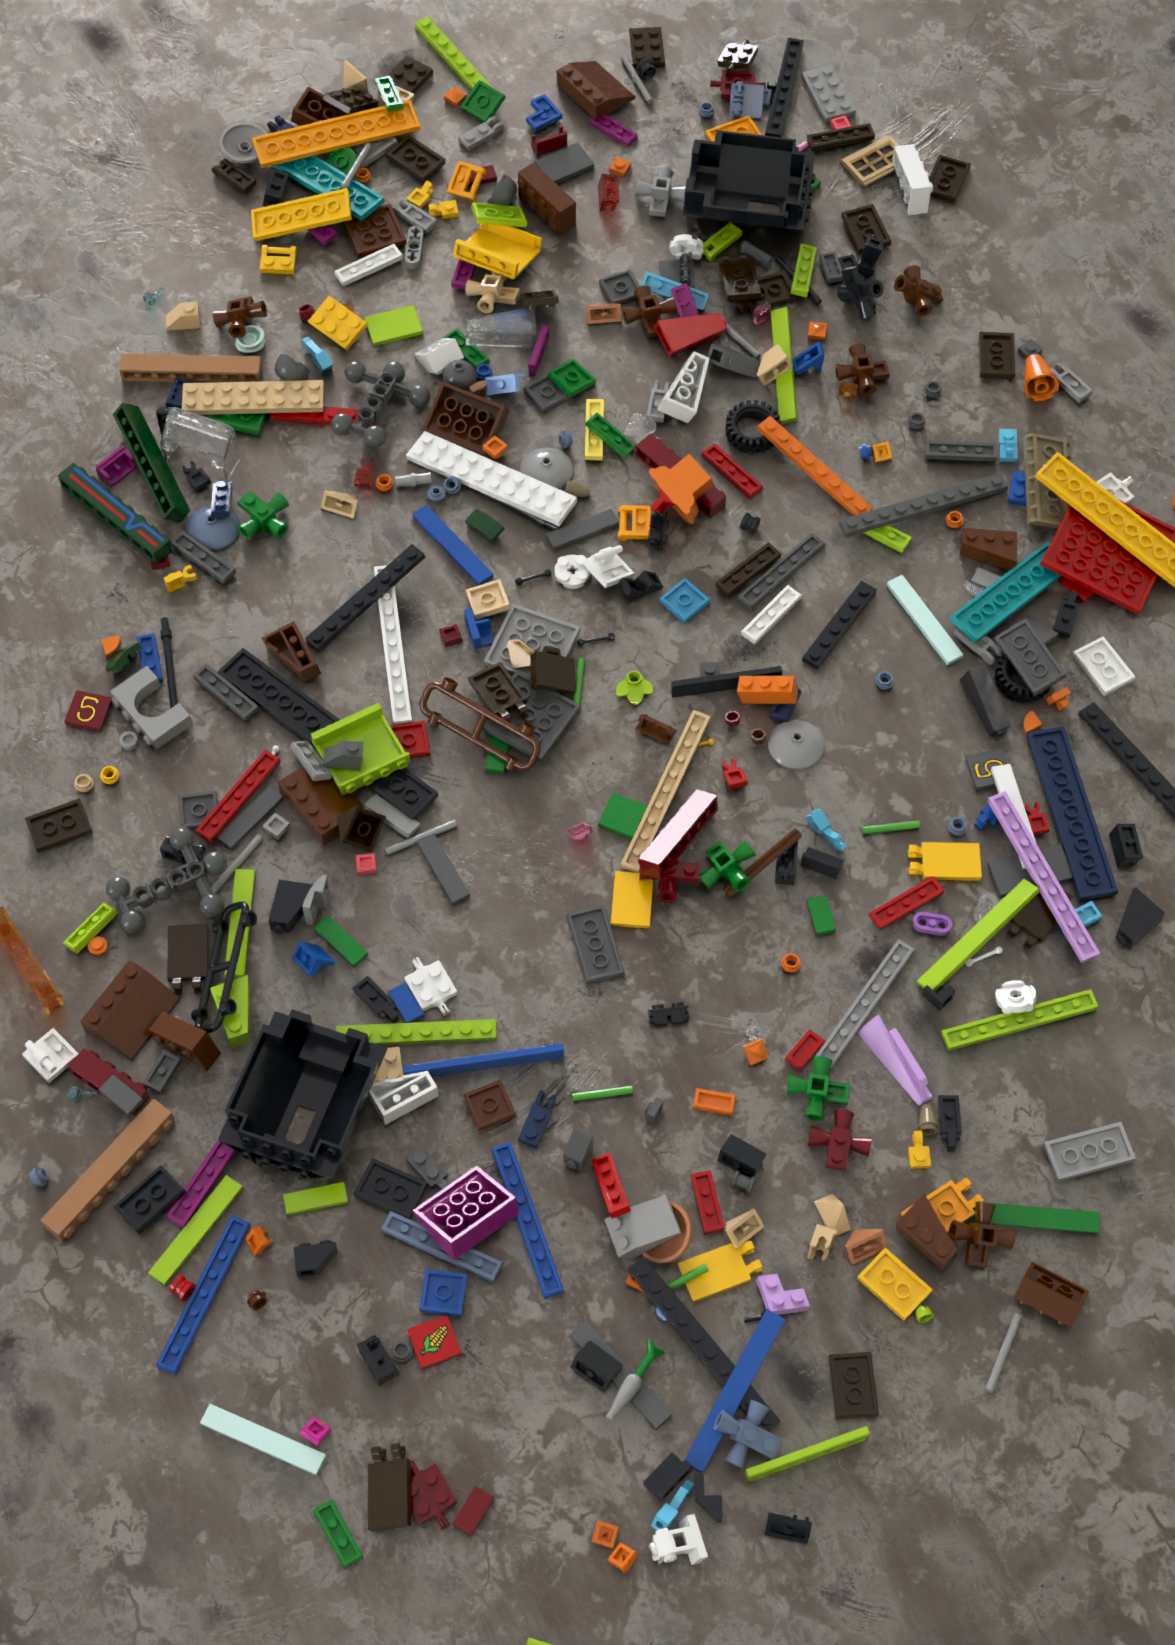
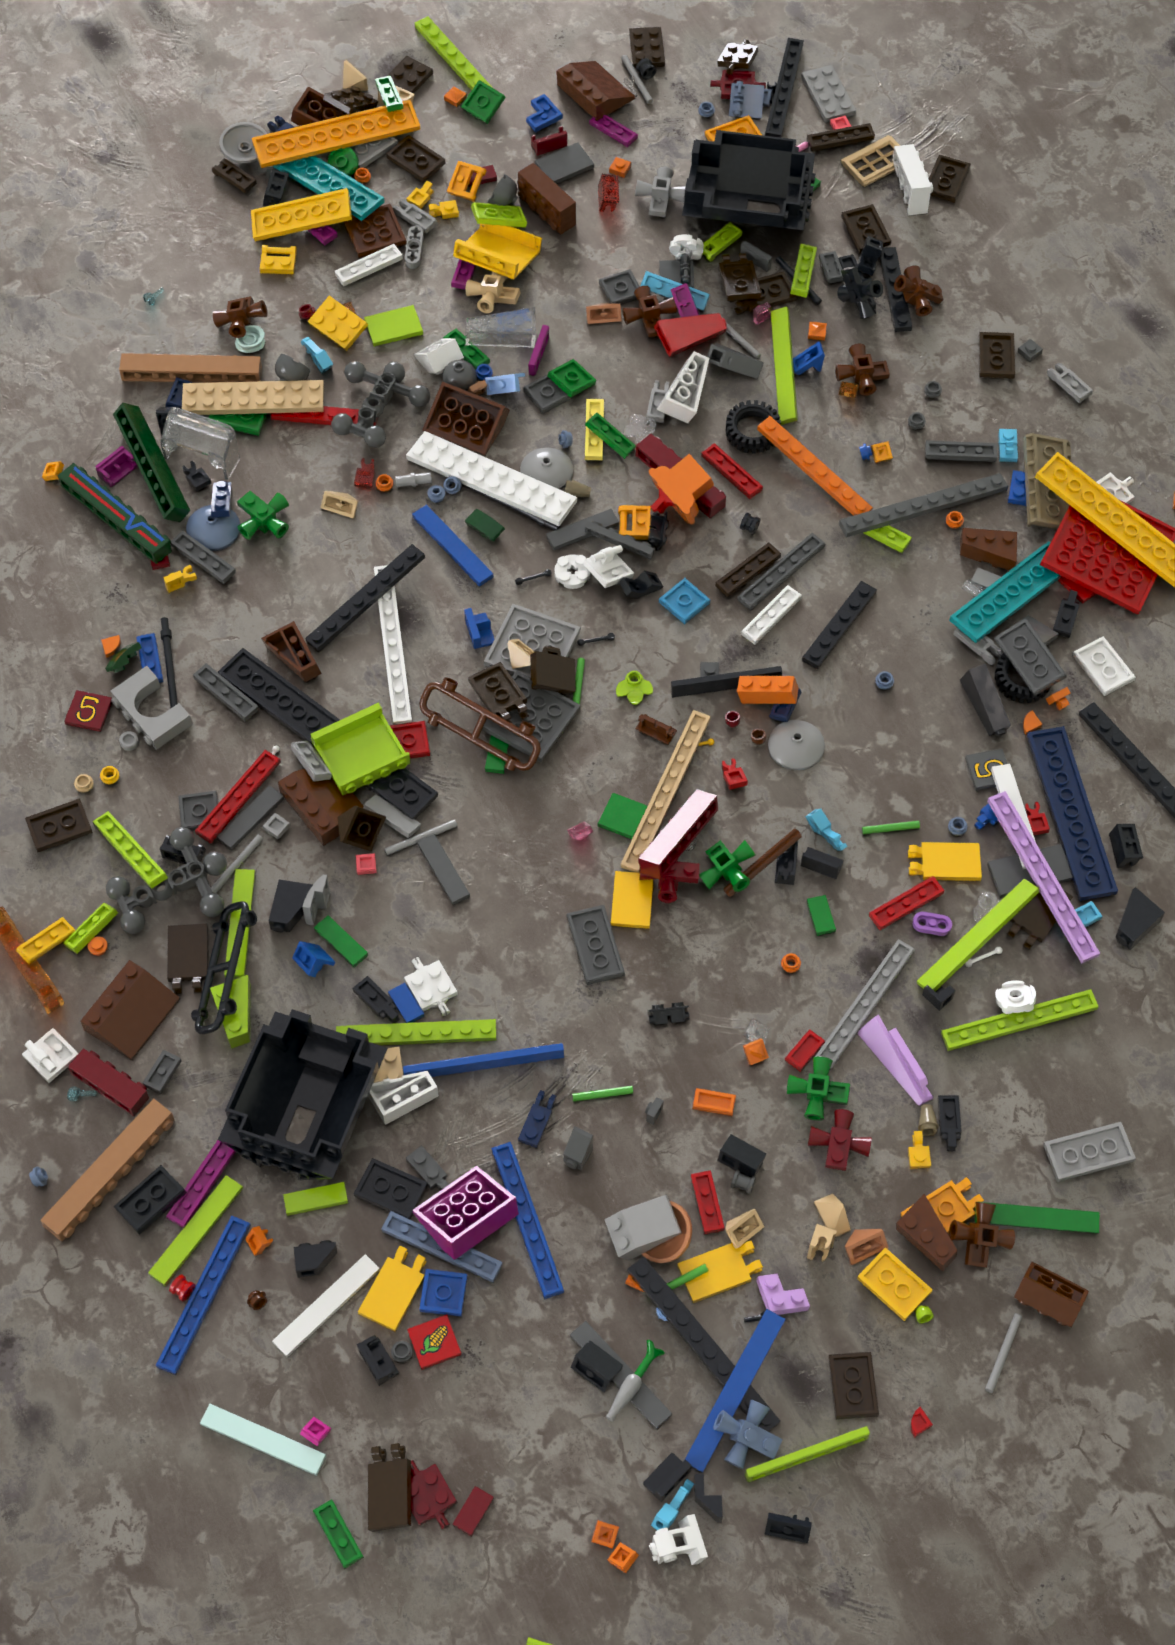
(45, 940): none -> yellow tile
(52, 470): none -> light orange tile
(121, 1095): dark grey tile -> none
(130, 849): none -> lime tile
(183, 317): tan slope -> none
(185, 1040): reddish brown wedge -> none
(326, 1305): none -> white tile
(344, 755): dark grey slope -> none
(356, 165): light grey bar -> none
(393, 1290): none -> yellow tile
(450, 635): dark red tile -> none
(481, 133): light grey hinge -> none
(487, 599): tan plate -> none
(489, 1105): reddish brown plate -> none
(495, 447): orange tile -> none
(534, 299): dark brown plate -> none
(611, 1185): red plate -> none
(612, 536): none -> dark grey plate
(773, 365): tan slope -> none
(897, 303): none -> black plate
(920, 1422): none -> red tile
(924, 620): light aqua tile -> none
(1039, 379): orange cone -> none

